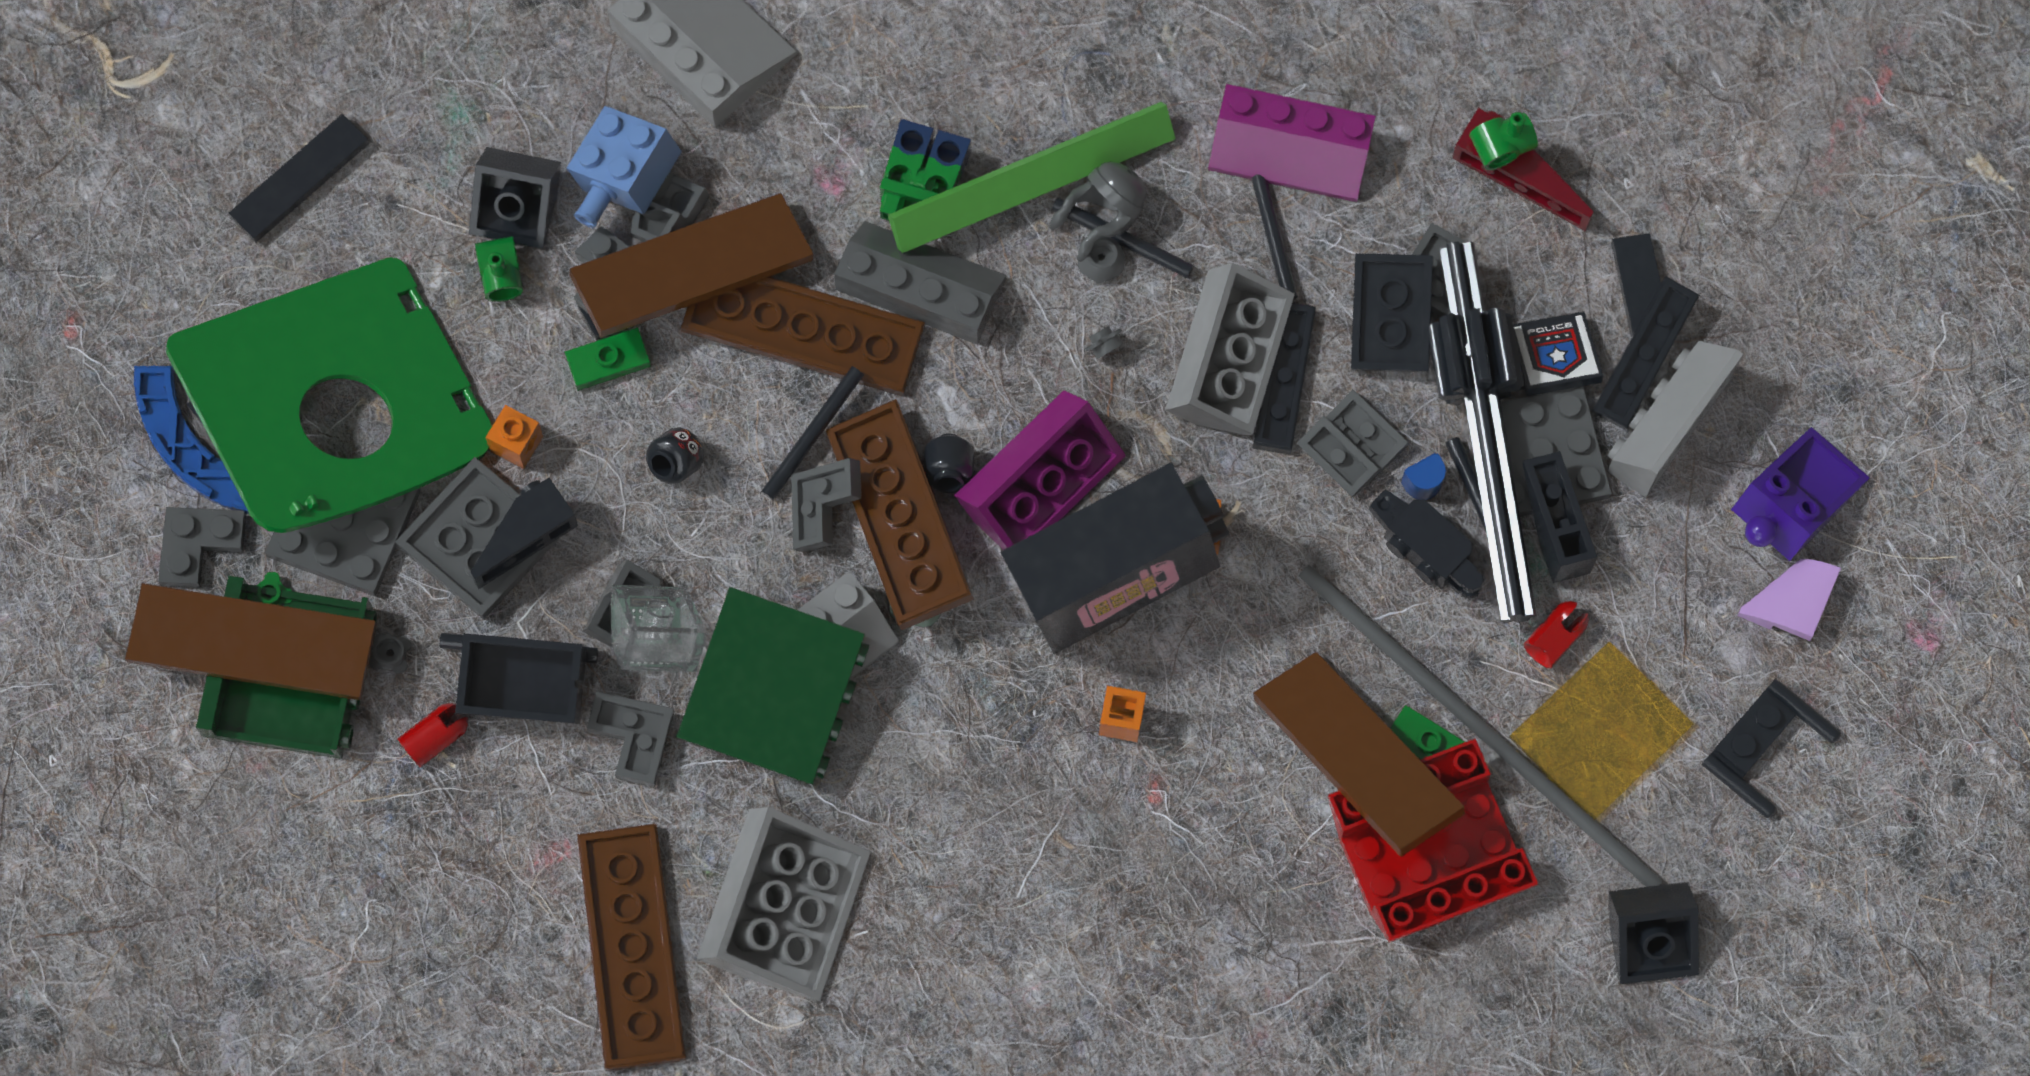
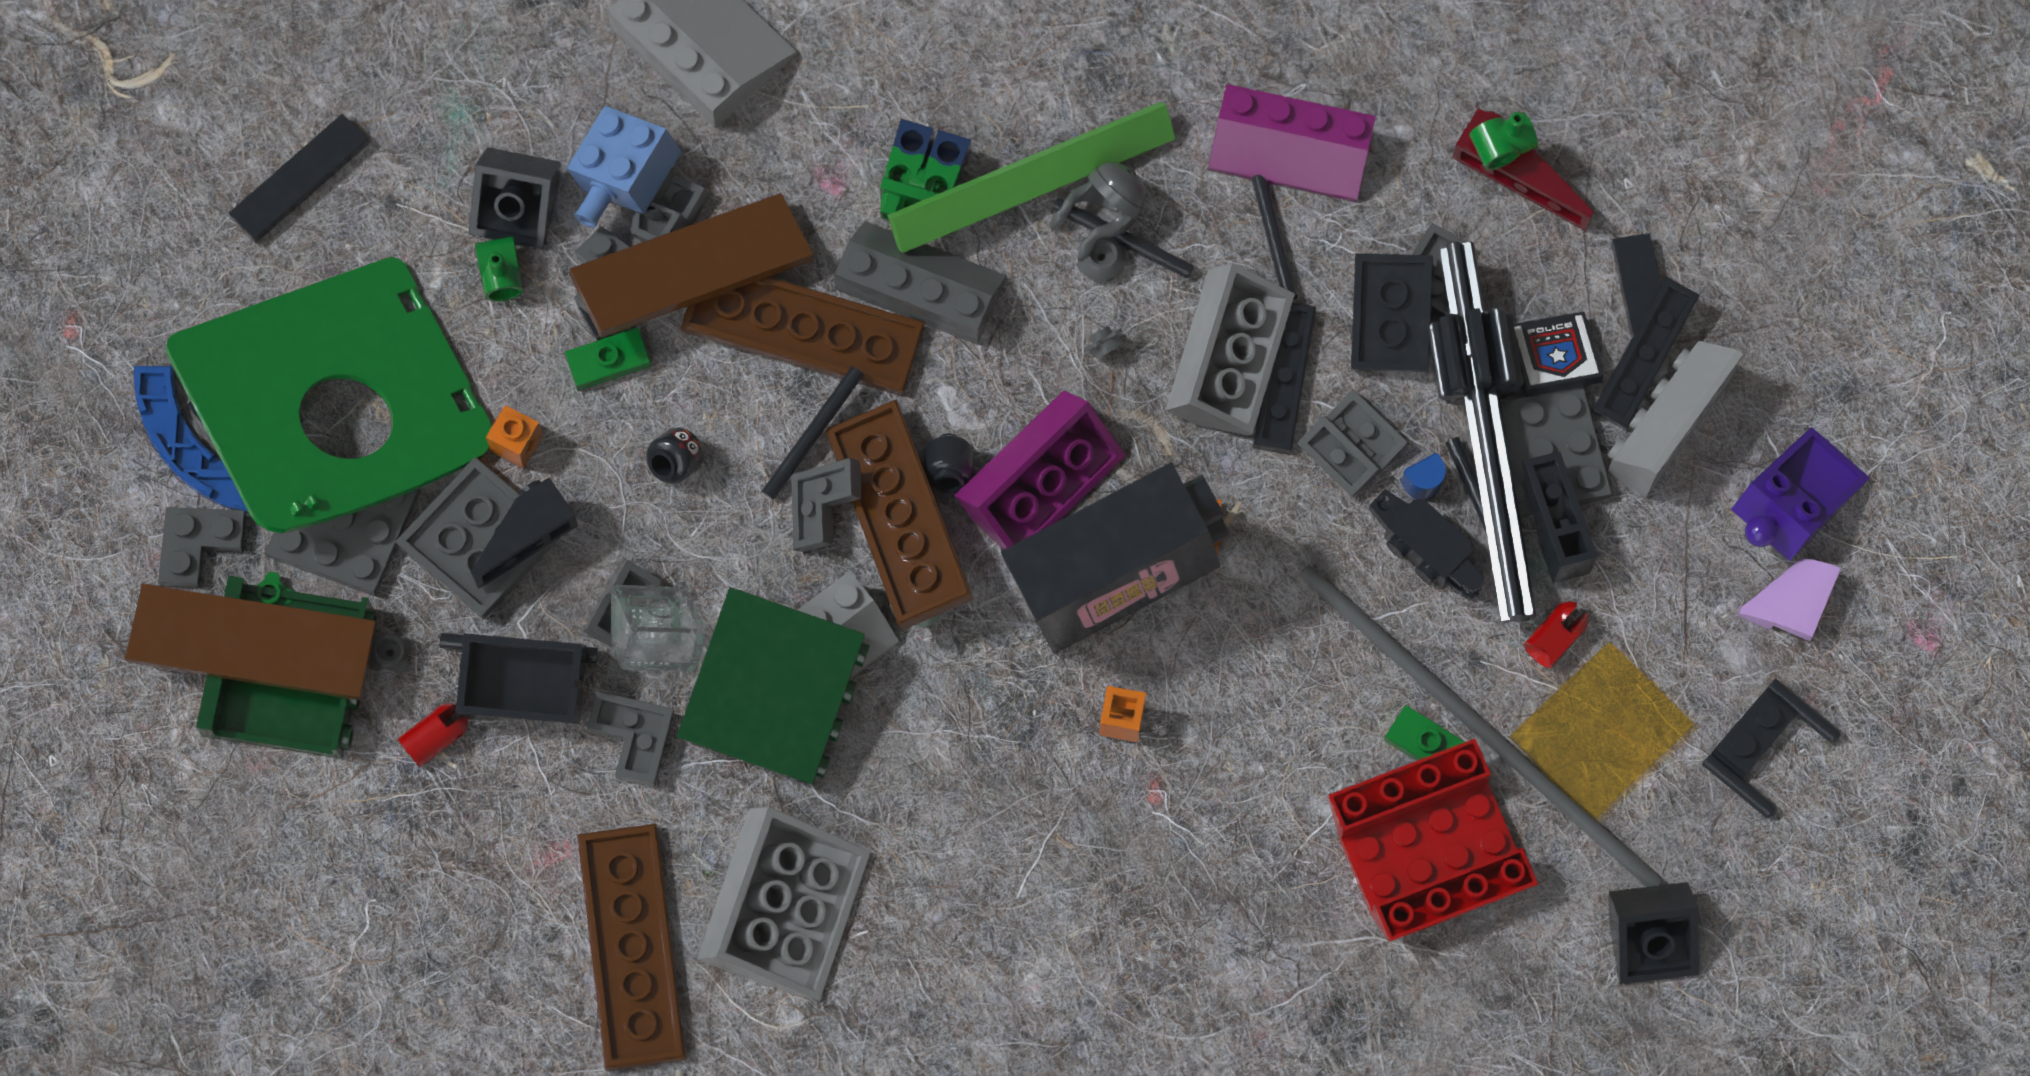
(1359, 754): reddish brown tile -> none

